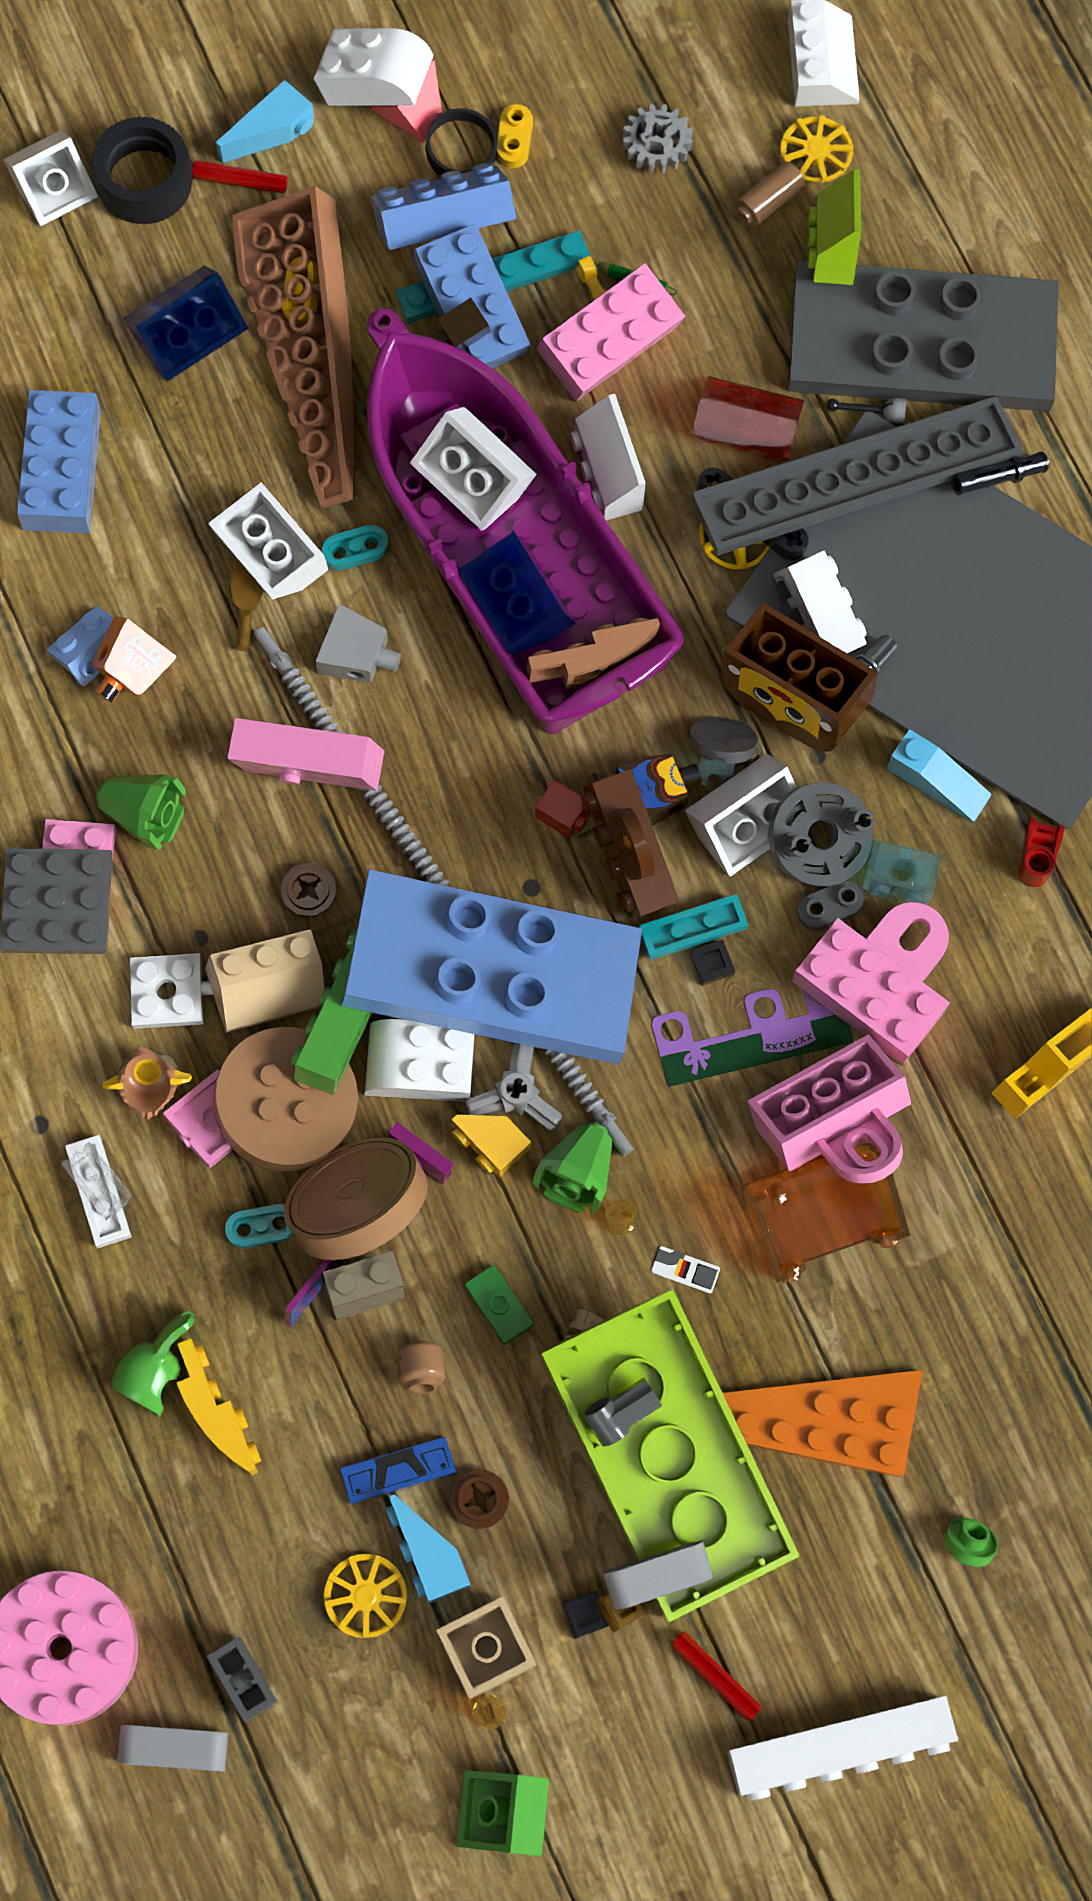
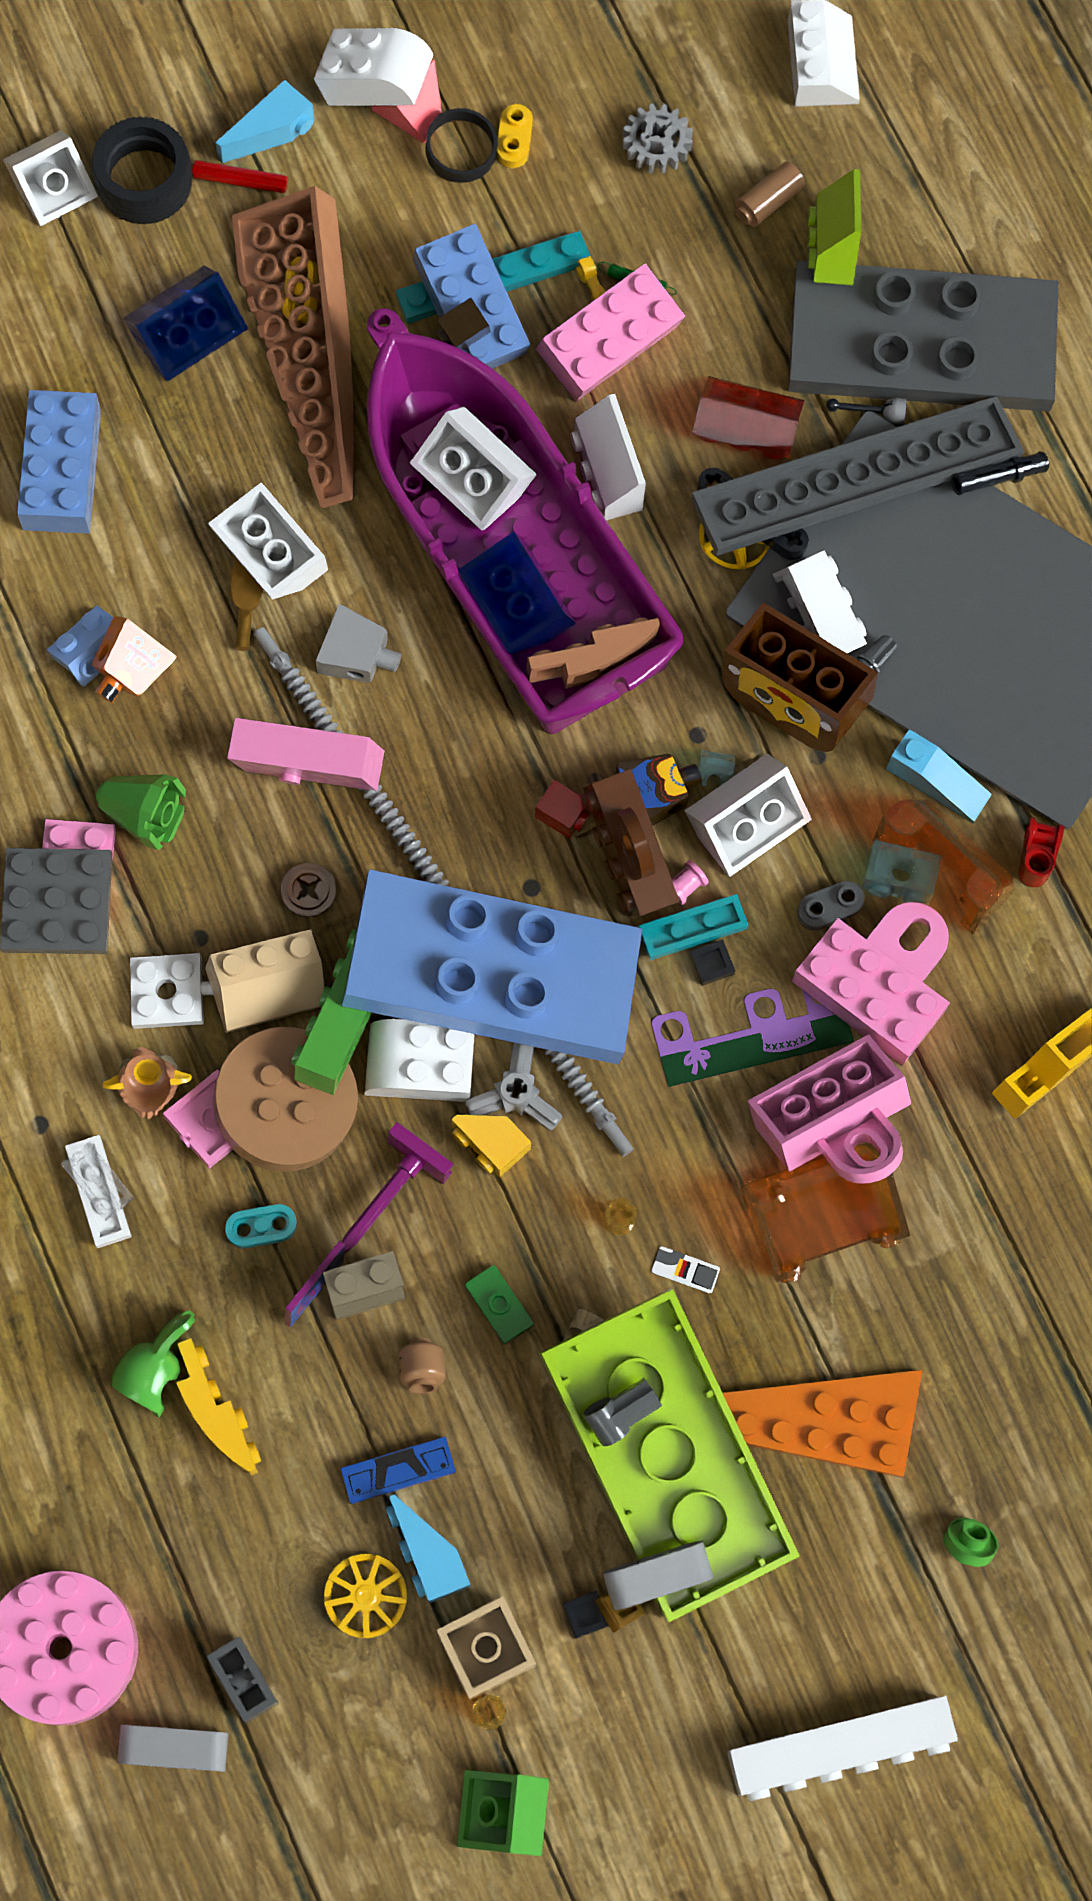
(354, 546): teal plate -> none
(356, 1198): medium nougat brick -> none
(442, 206): medium blue brick -> none
(486, 1483): reddish brown gear -> none
(577, 1169): bright green cone -> none
(688, 881): none -> bright pink bush
(716, 1676): red axle -> none
(723, 739): flat silver tile -> none
(817, 148): yellow wheel -> none
(846, 823): dark grey piece -> none
(986, 880): none -> clear orange windscreen

